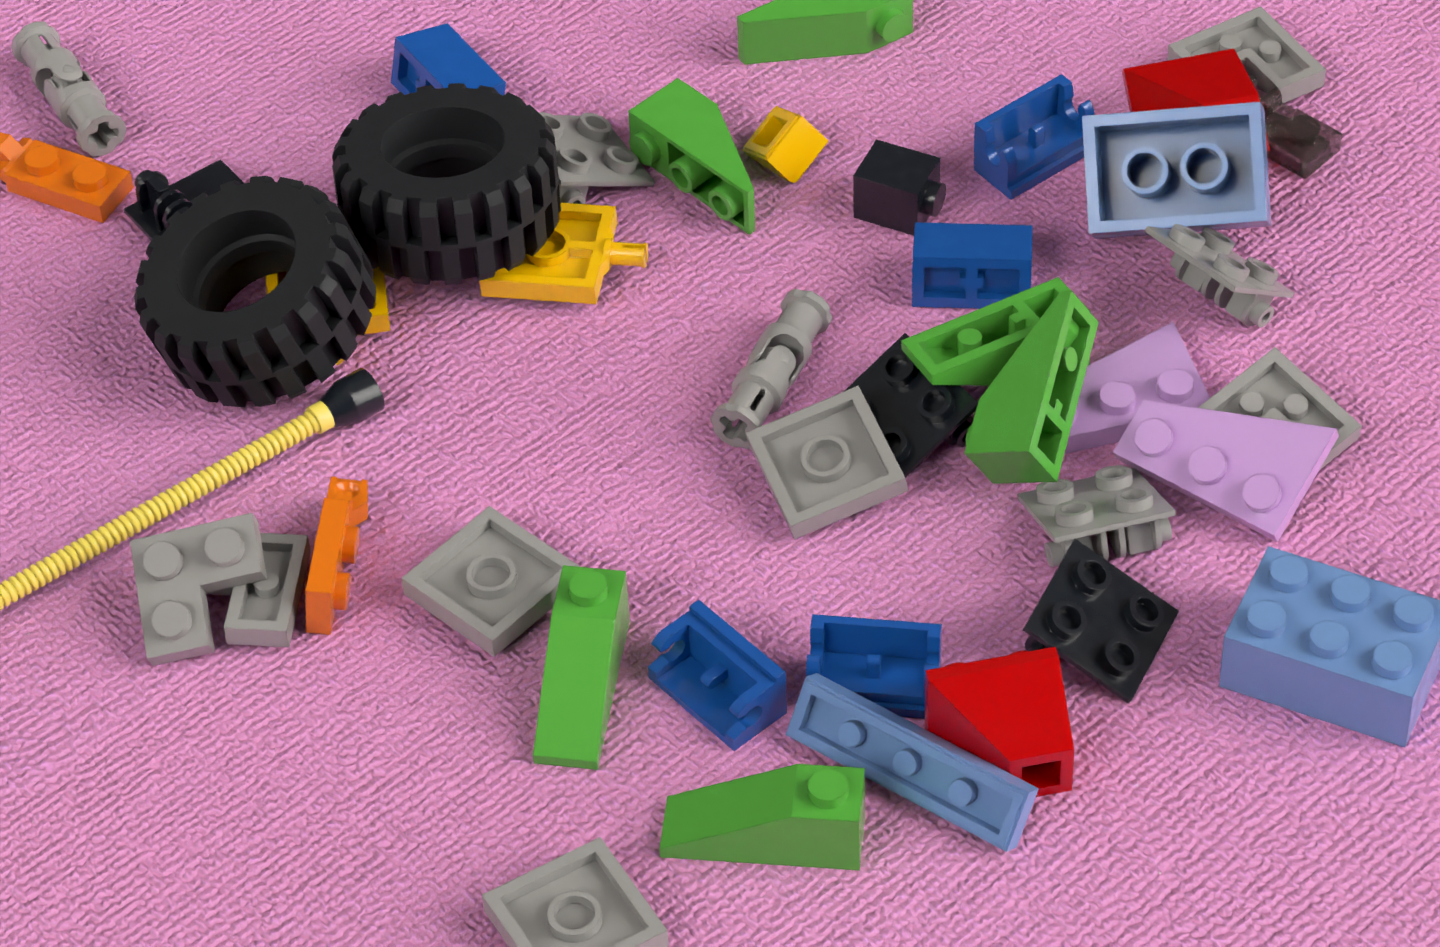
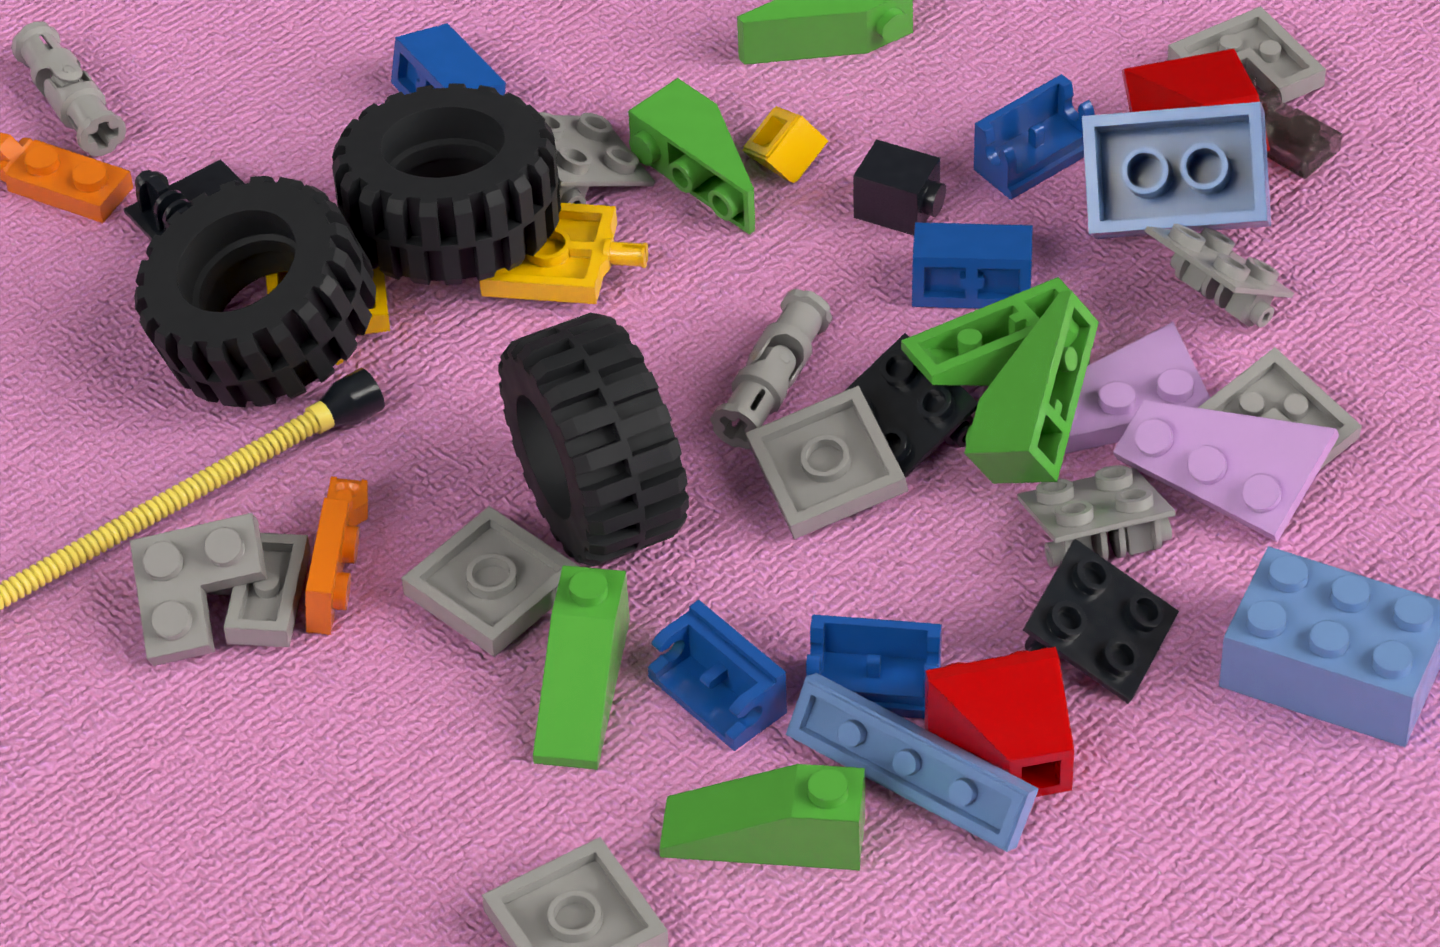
(593, 438): none -> black tyre

